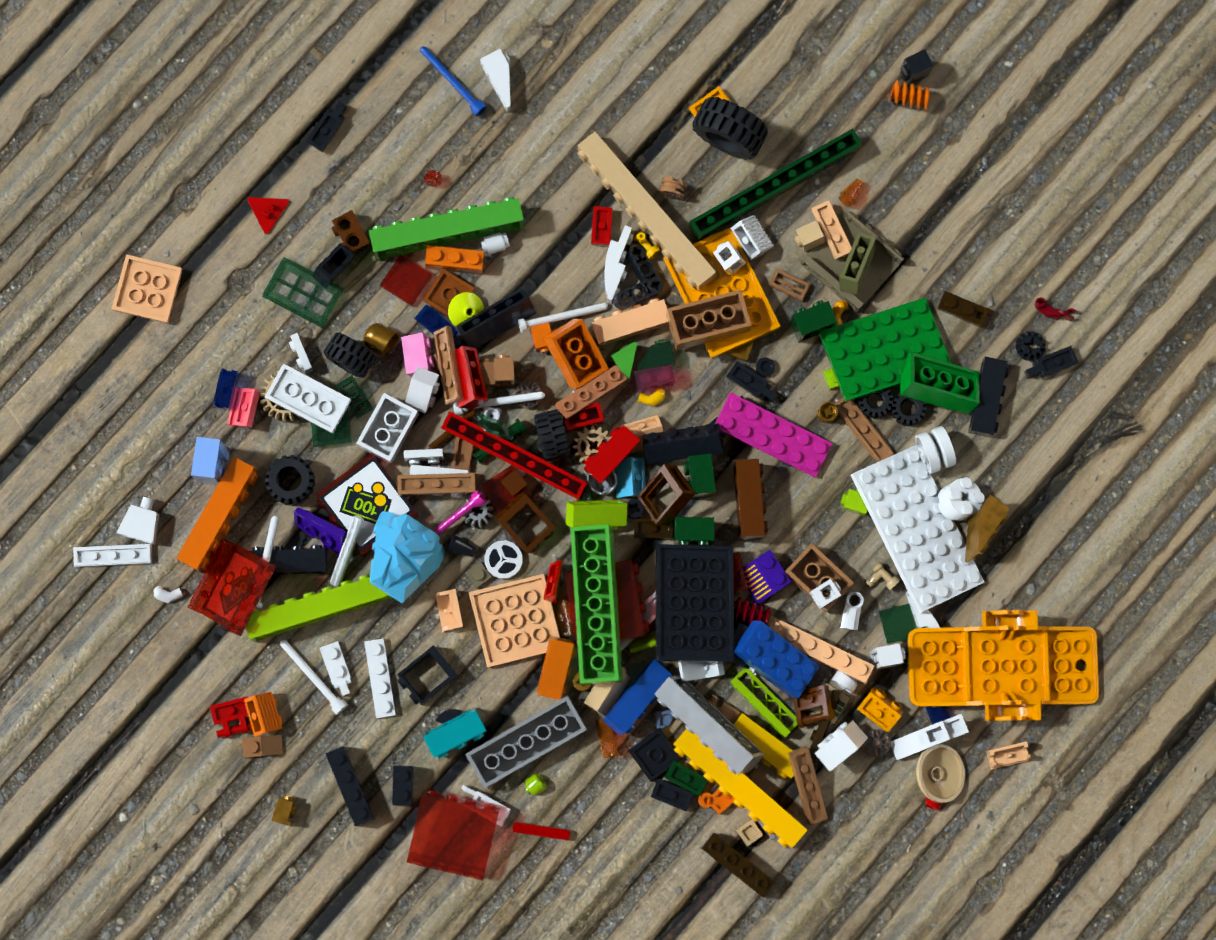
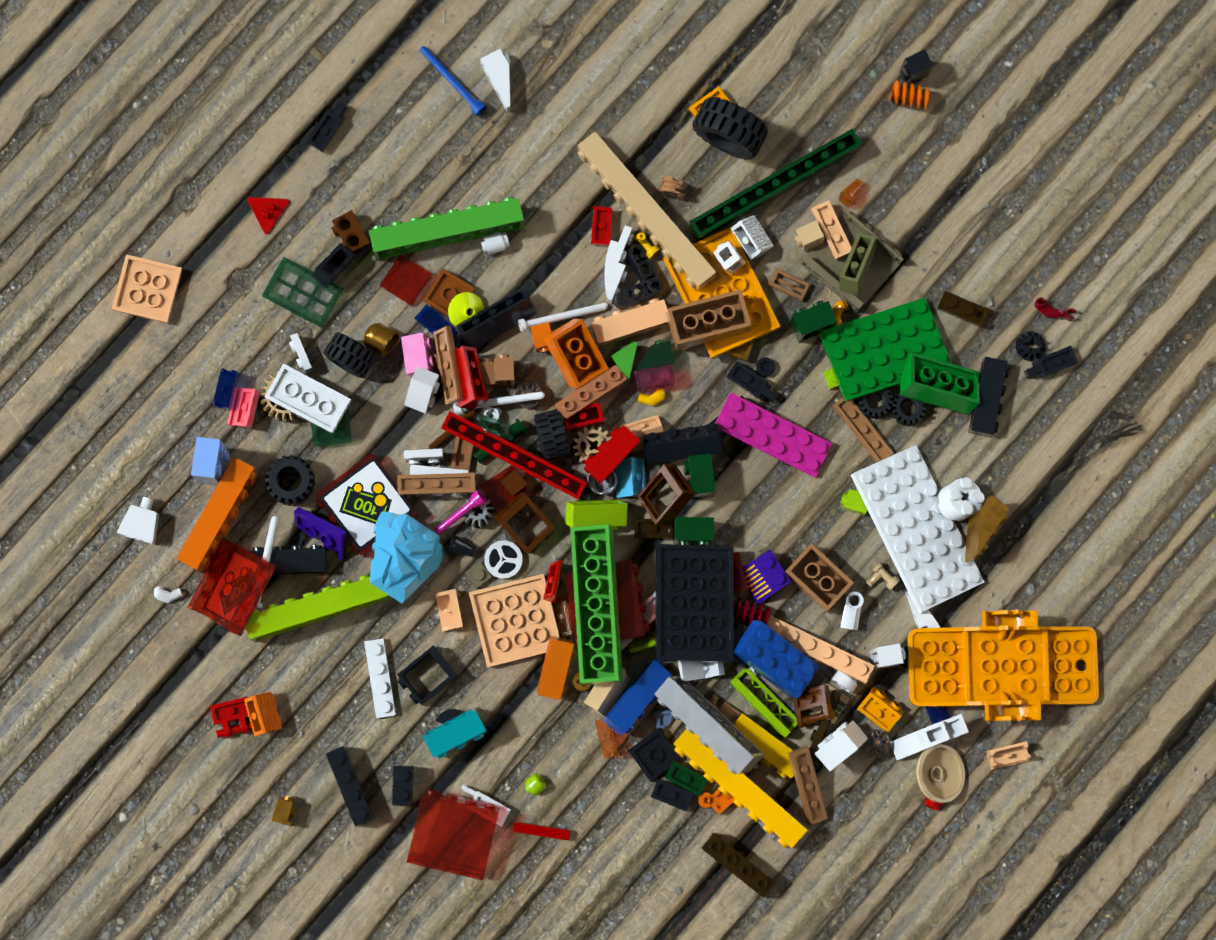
(112, 555): white tile -> none
(262, 746): medium nougat slope -> none
(336, 667): white hinge -> none
(336, 703): white piece -> none
(346, 382): clear green slope -> none
(346, 551): white axle -> none
(387, 428): white brick -> none
(432, 178): clear red plate -> none
(454, 259): orange brick -> none
(526, 742): light grey brick -> none
(636, 510): black wheel -> none
(749, 499): reddish brown brick -> none
(749, 832): tan plate -> none
(817, 593): white brick -> none
(830, 411): pearl gold wheel -> none
(897, 623): clear green piece -> none
(935, 449): white wheel -> none

